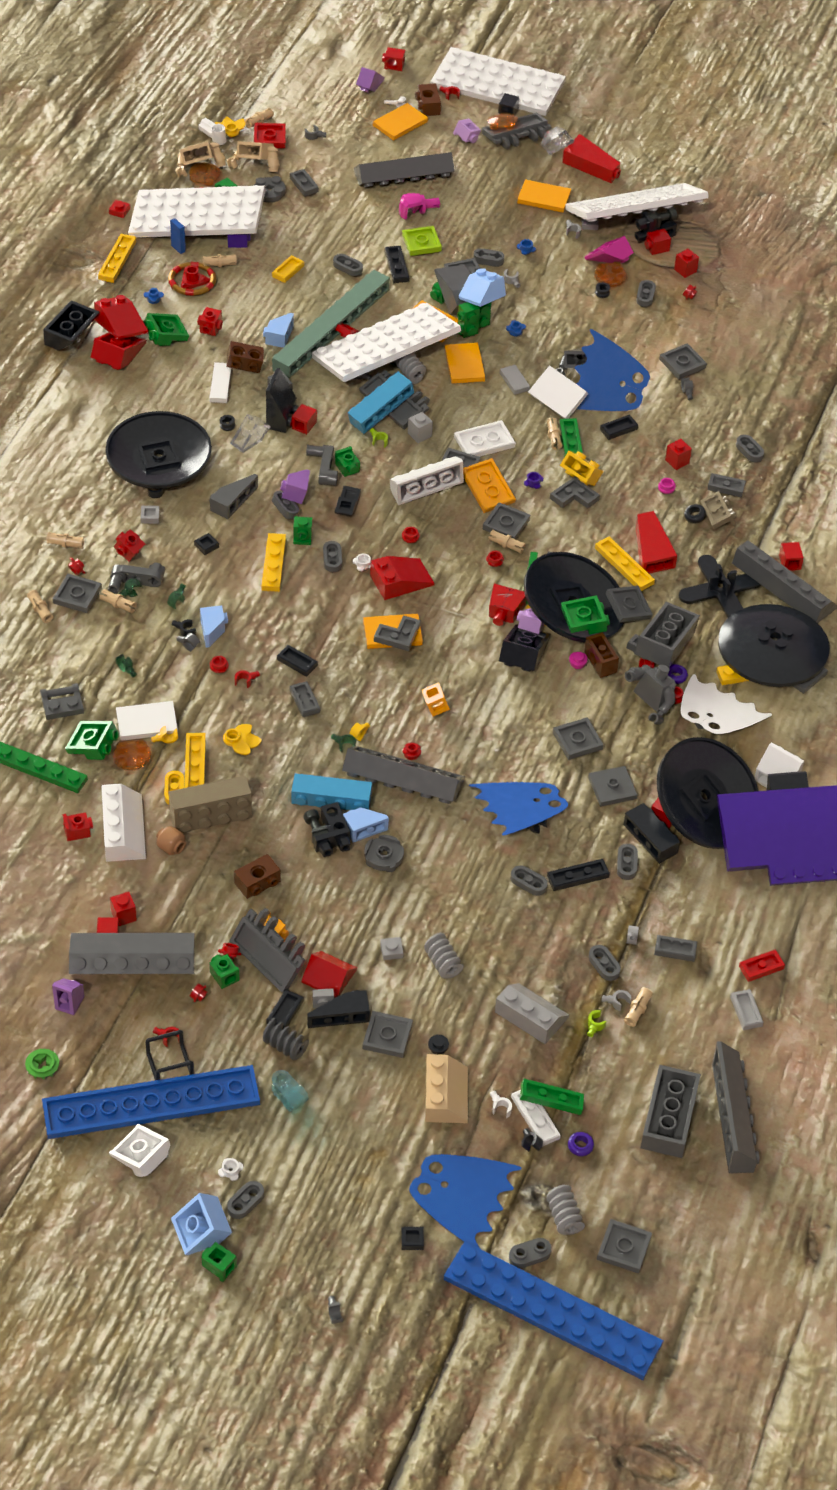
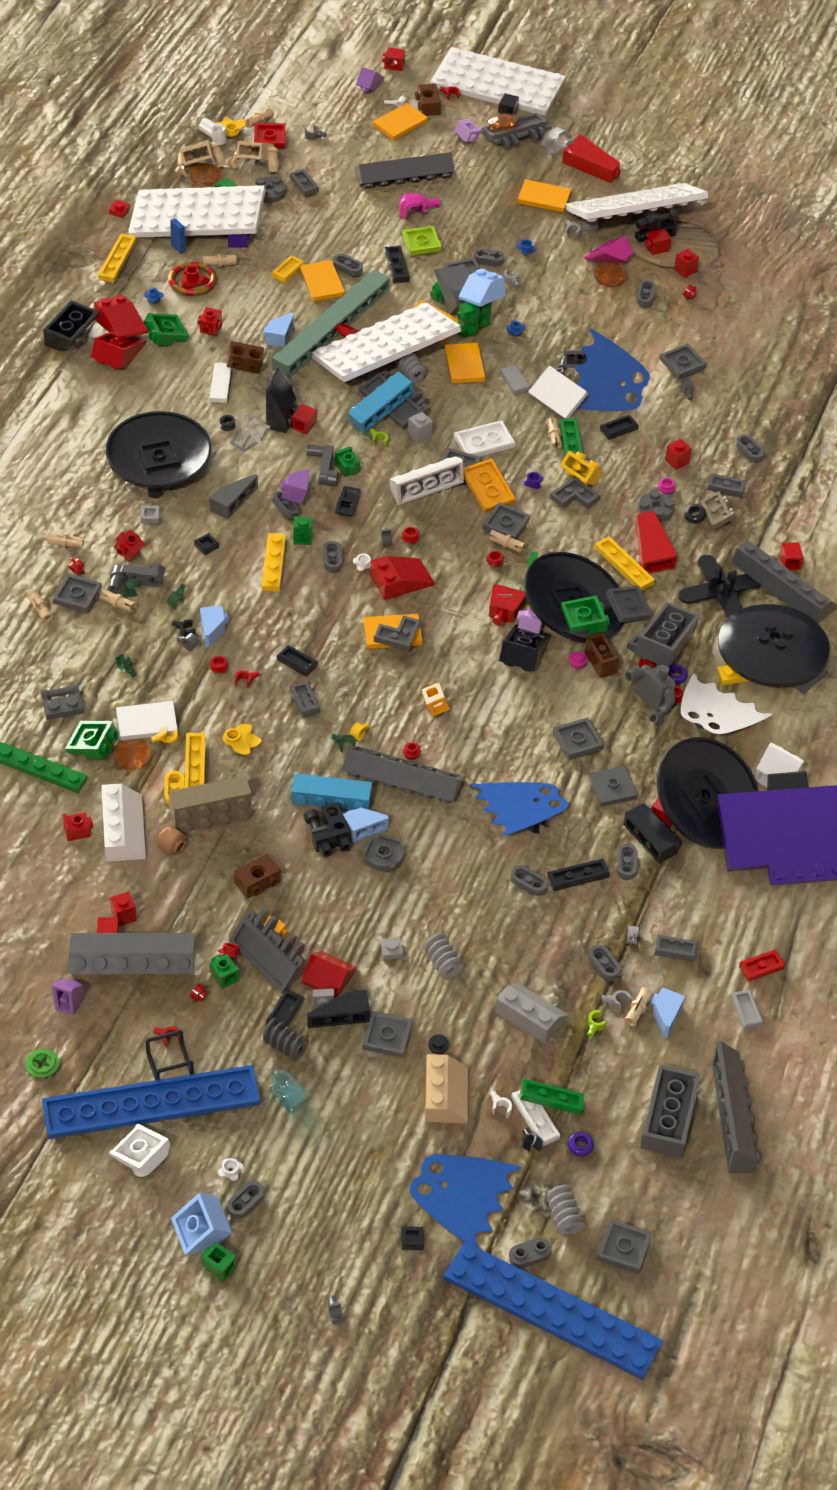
(322, 280): none -> light orange tile
(386, 538): none -> dark grey piece
(602, 290): black bush -> none
(655, 498): none -> dark grey plate
(667, 1009): none -> light blue slope

